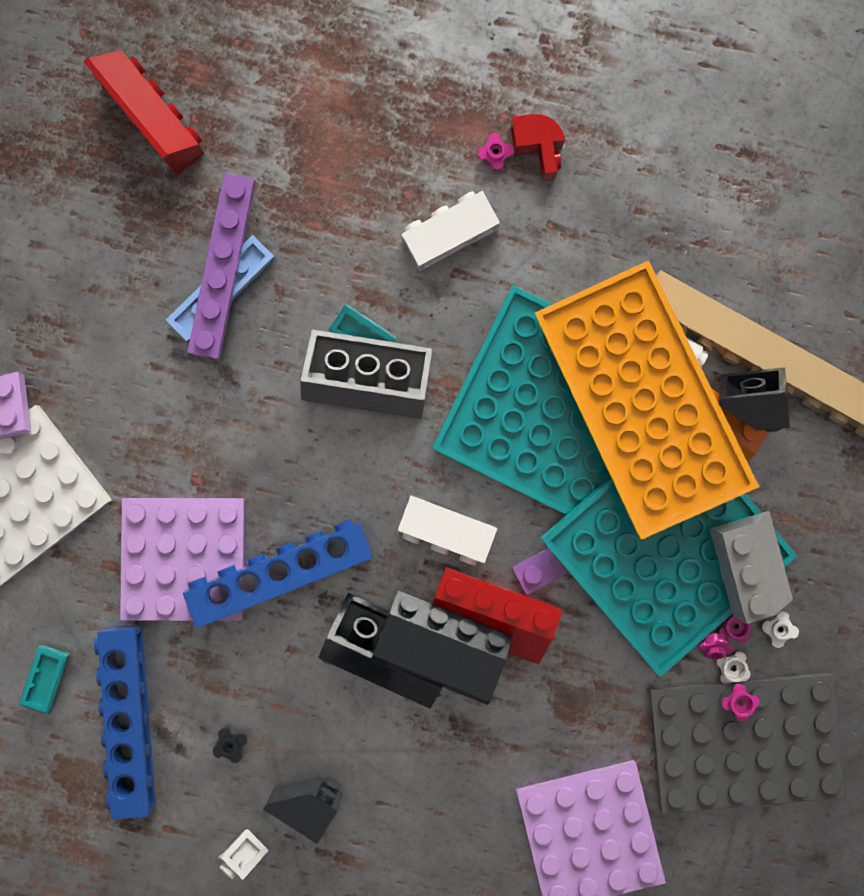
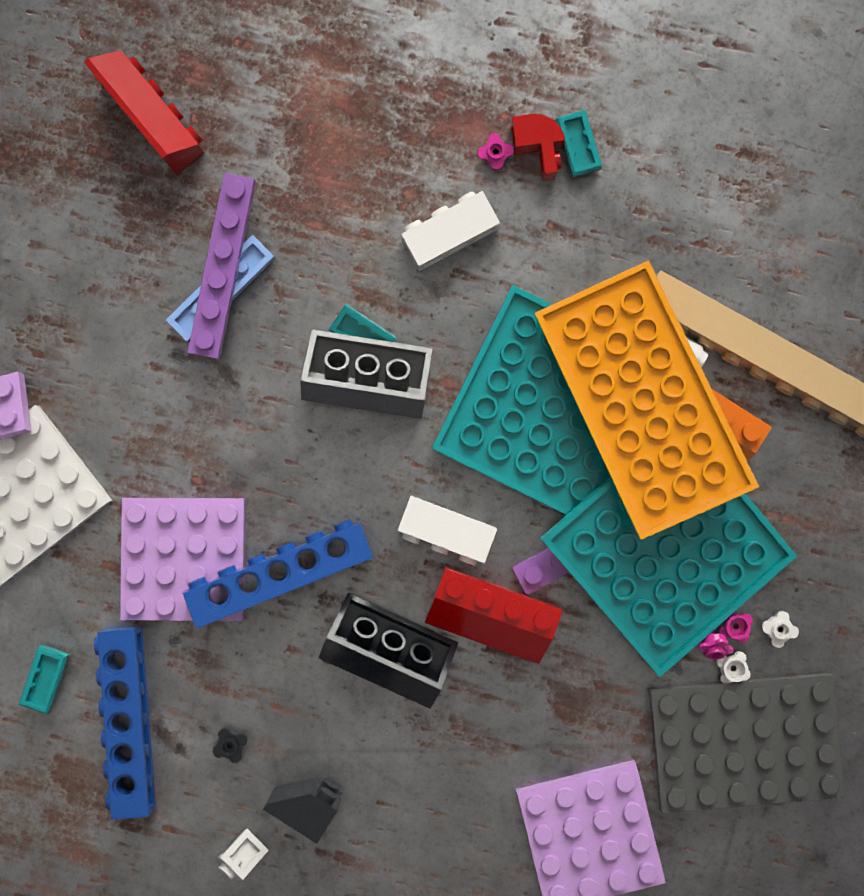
(442, 647): black slope -> none
(579, 144): none -> teal plate
(750, 703): dark pink plate -> none
(752, 567): light grey slope -> none
(757, 398): black slope -> none

